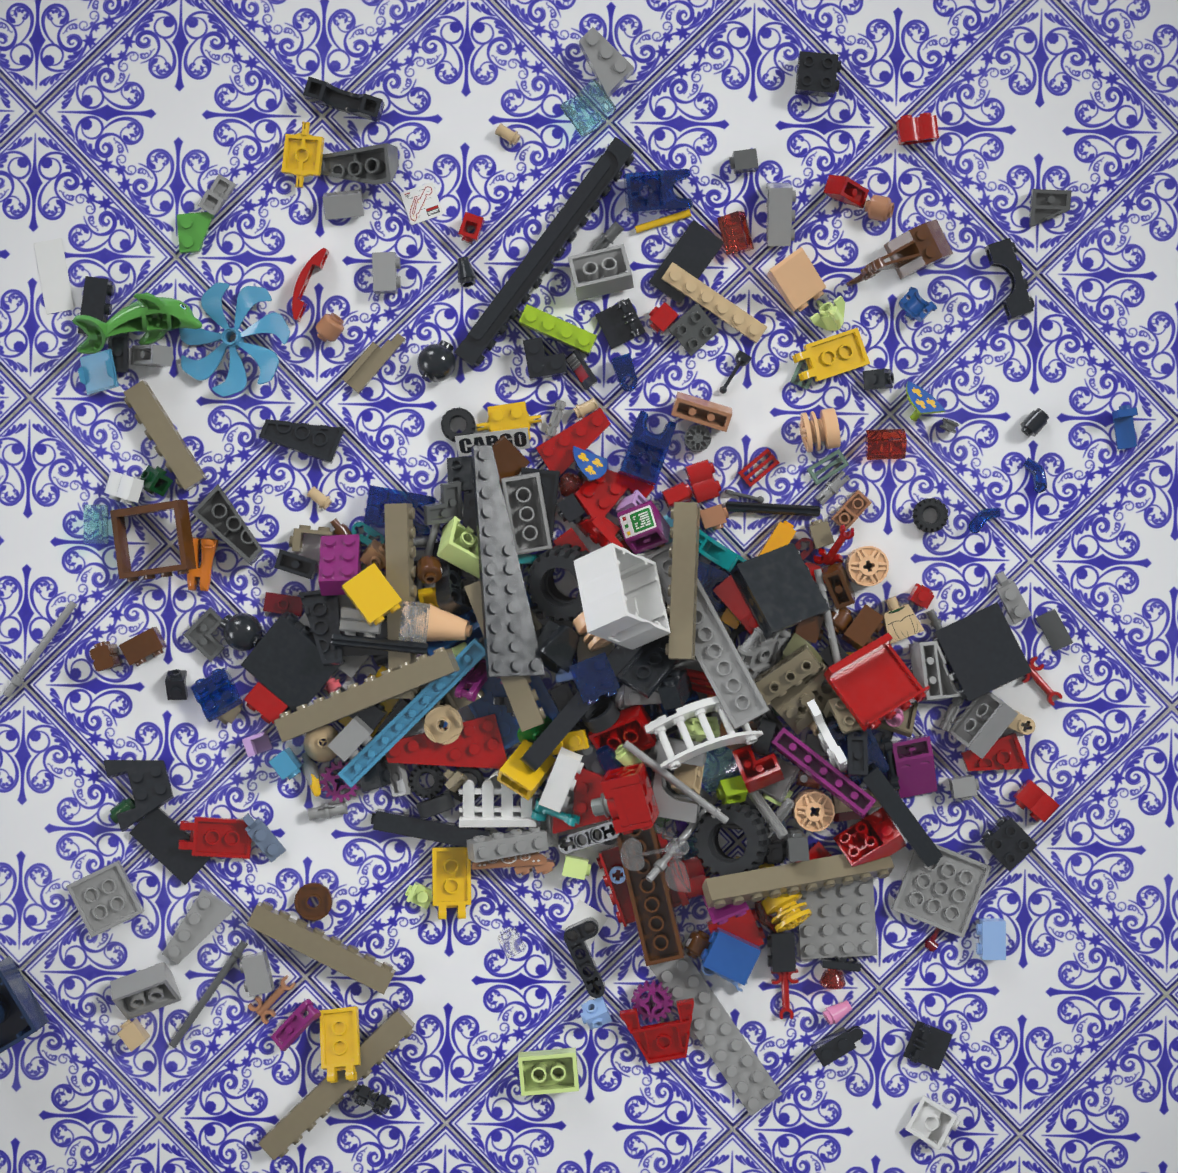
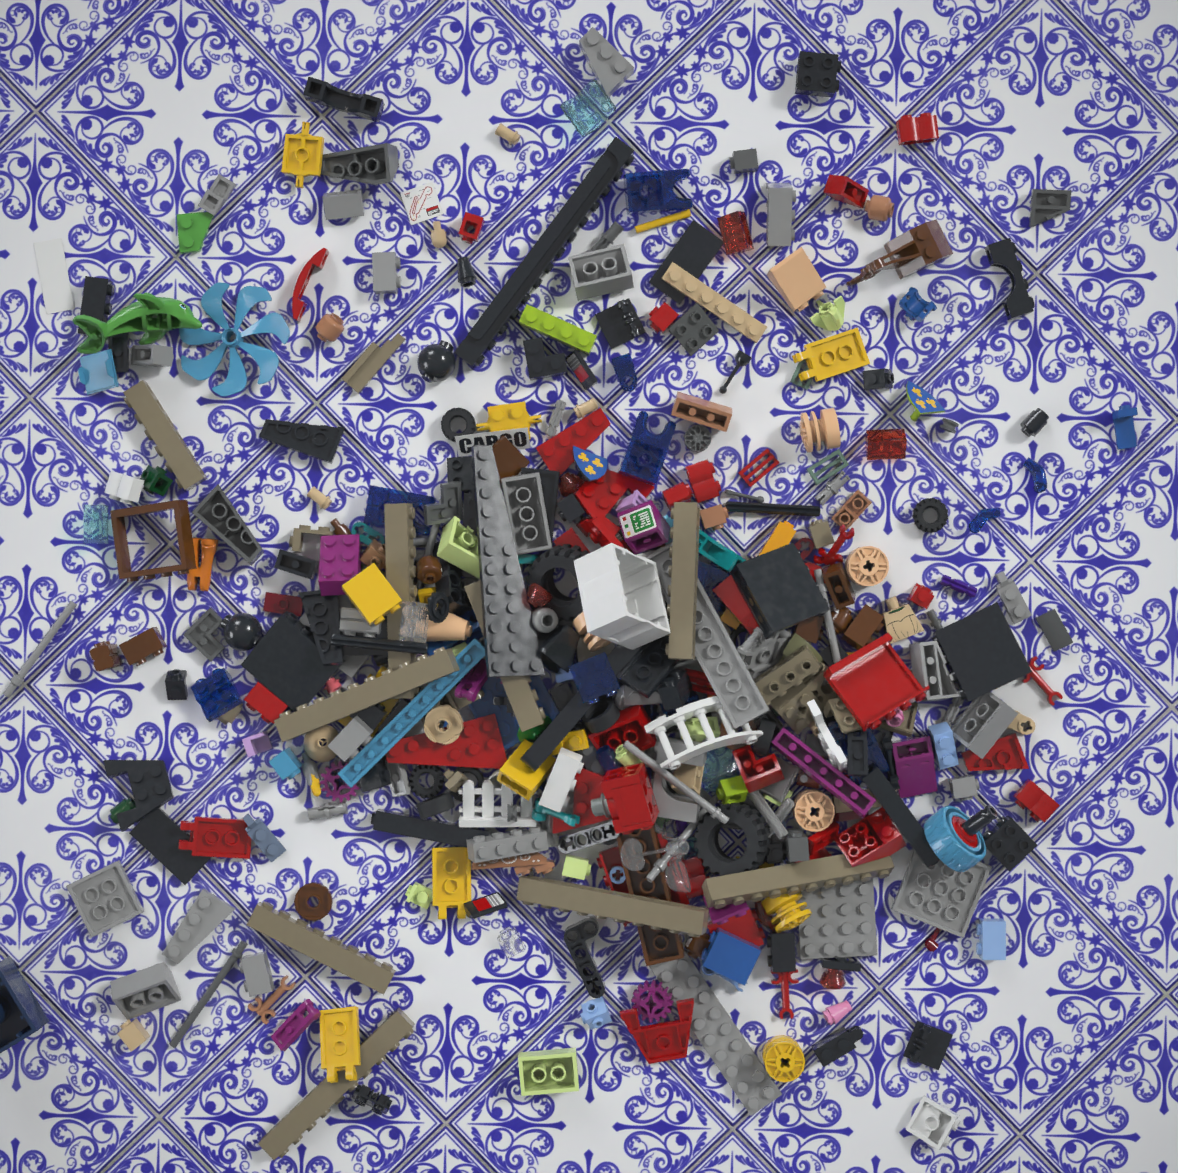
(438, 235): none -> tan cylinder
(440, 613): none -> black gear
(484, 905): none -> slope
(511, 813): none -> dark grey bush
(538, 595): none -> clear red cone
(544, 619): none -> light grey head
(613, 904): none -> dark tan brick
(787, 1048): none -> yellow wheel
(822, 838): none -> red tile
(943, 745): none -> light blue brick
(957, 837): none -> dark azure wheel
(958, 586): none -> dark purple axle

